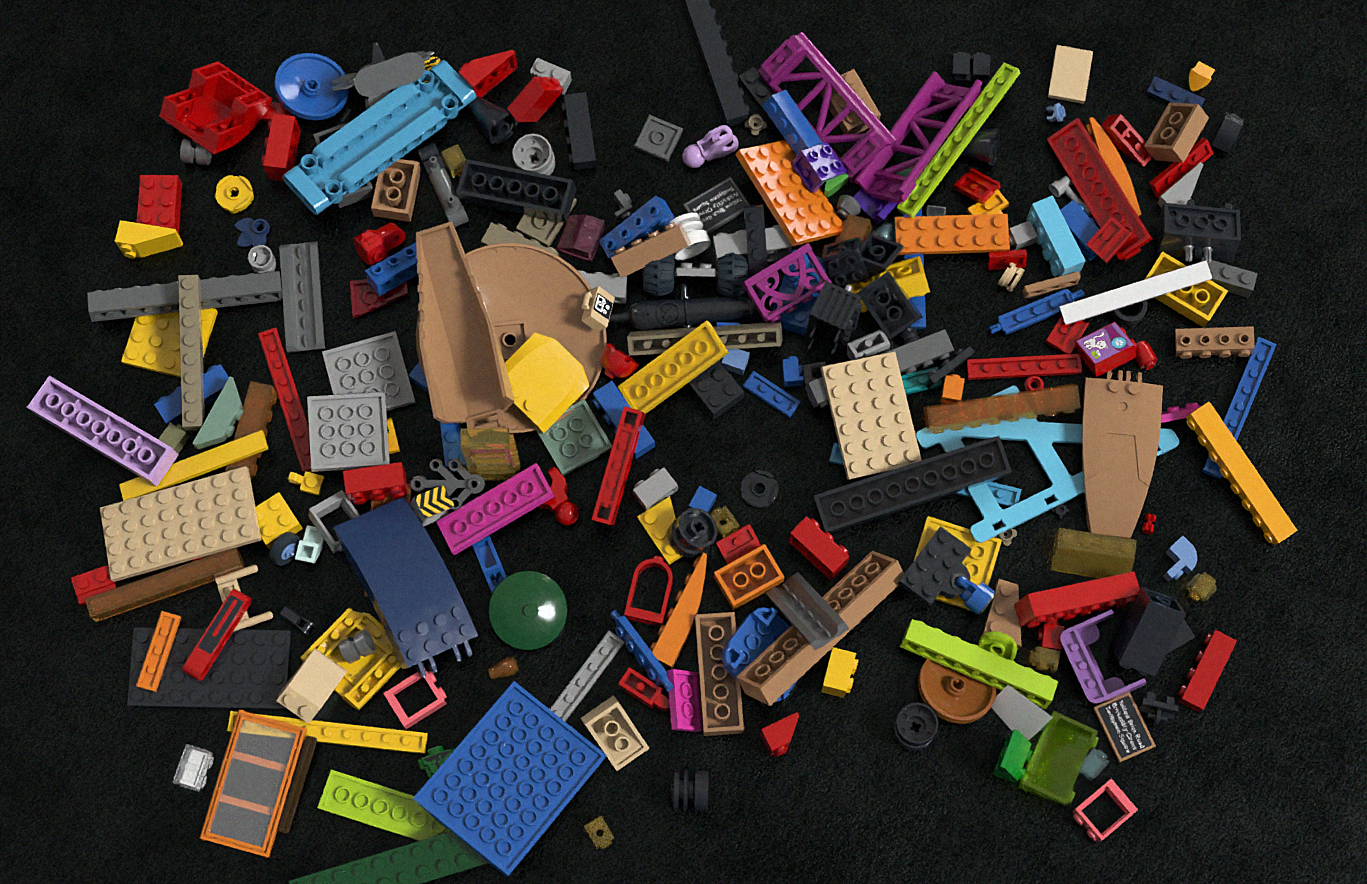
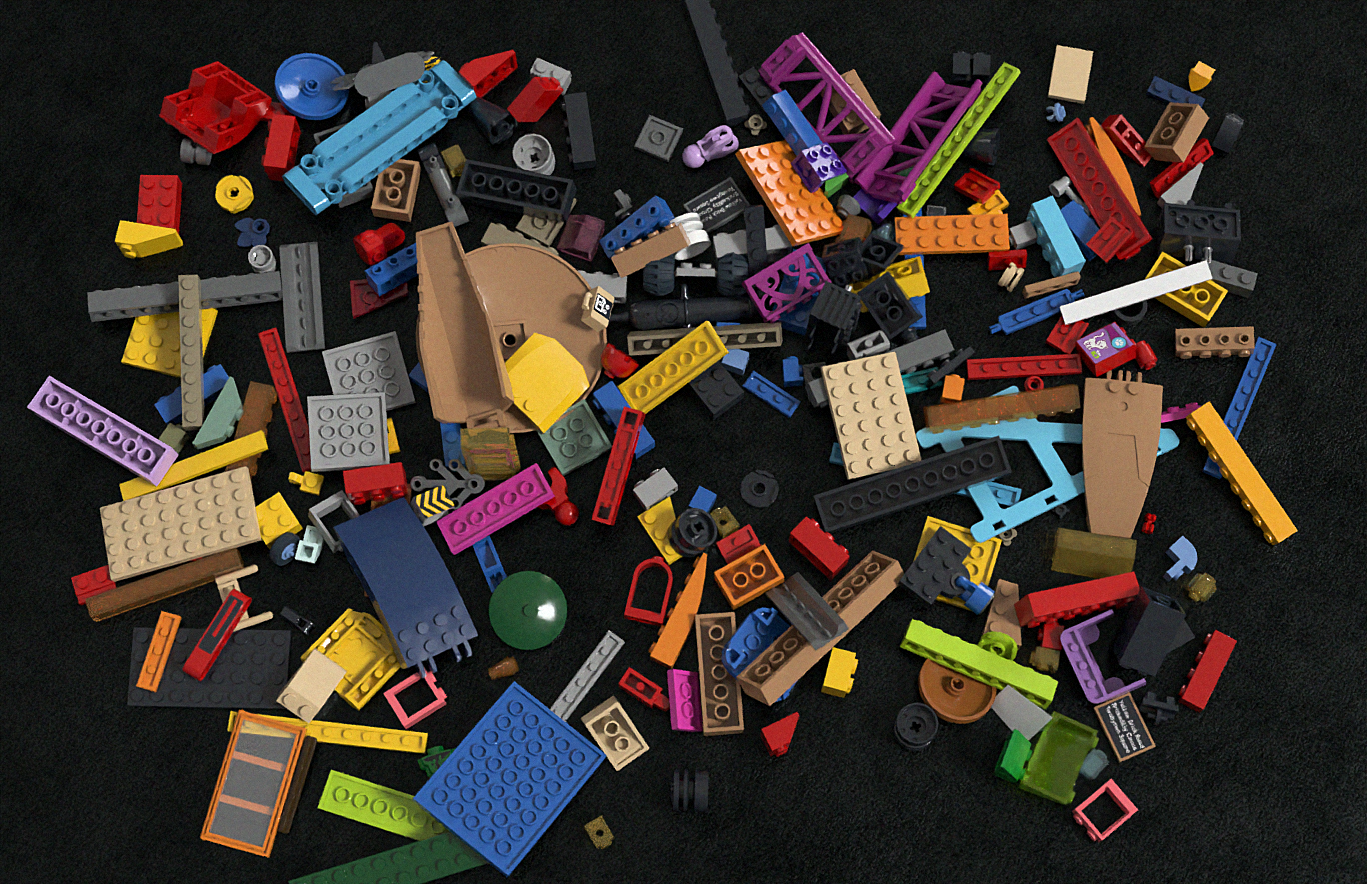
(193, 768): clear brick -> none
(358, 645): flat silver wheel -> none
(643, 654): blue plate -> none

